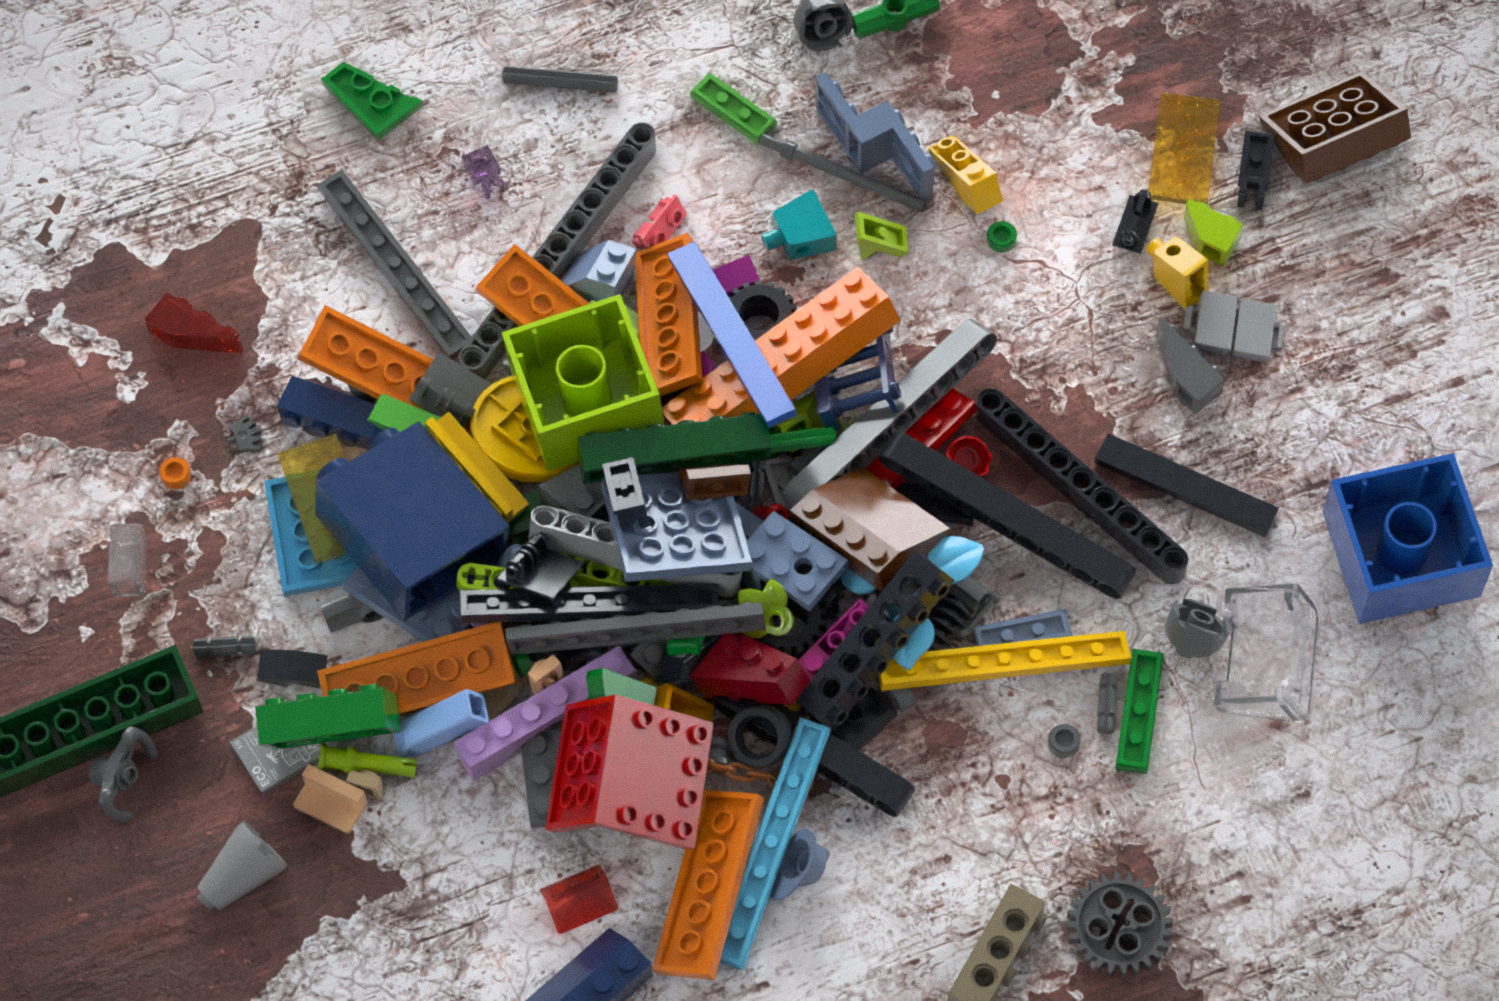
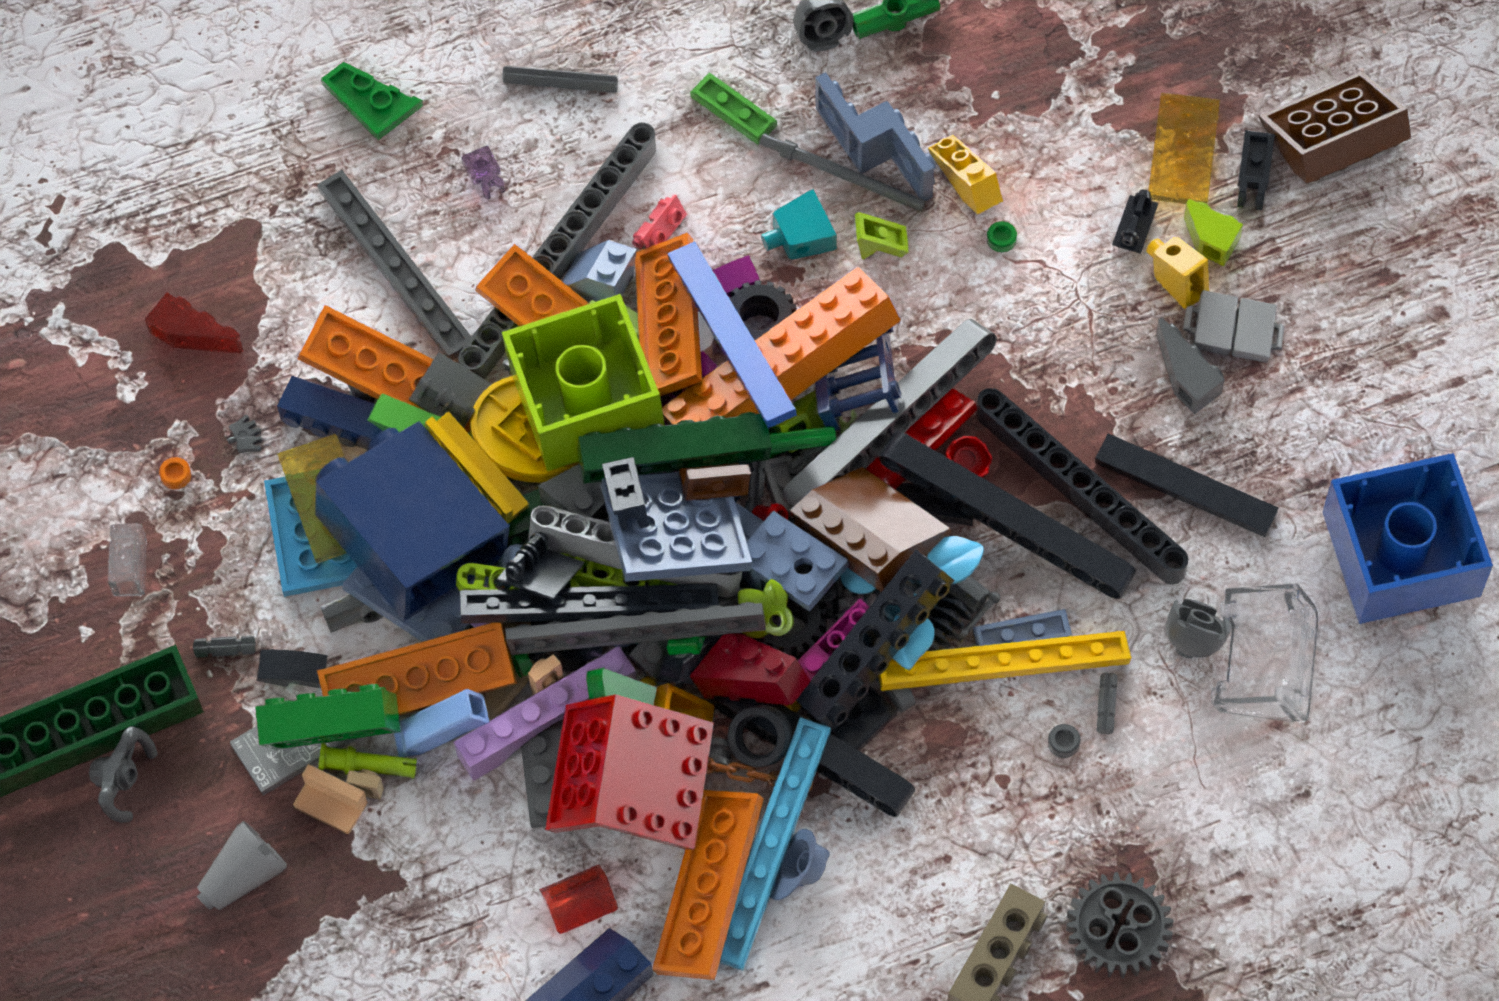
(1139, 711): green tile -> none

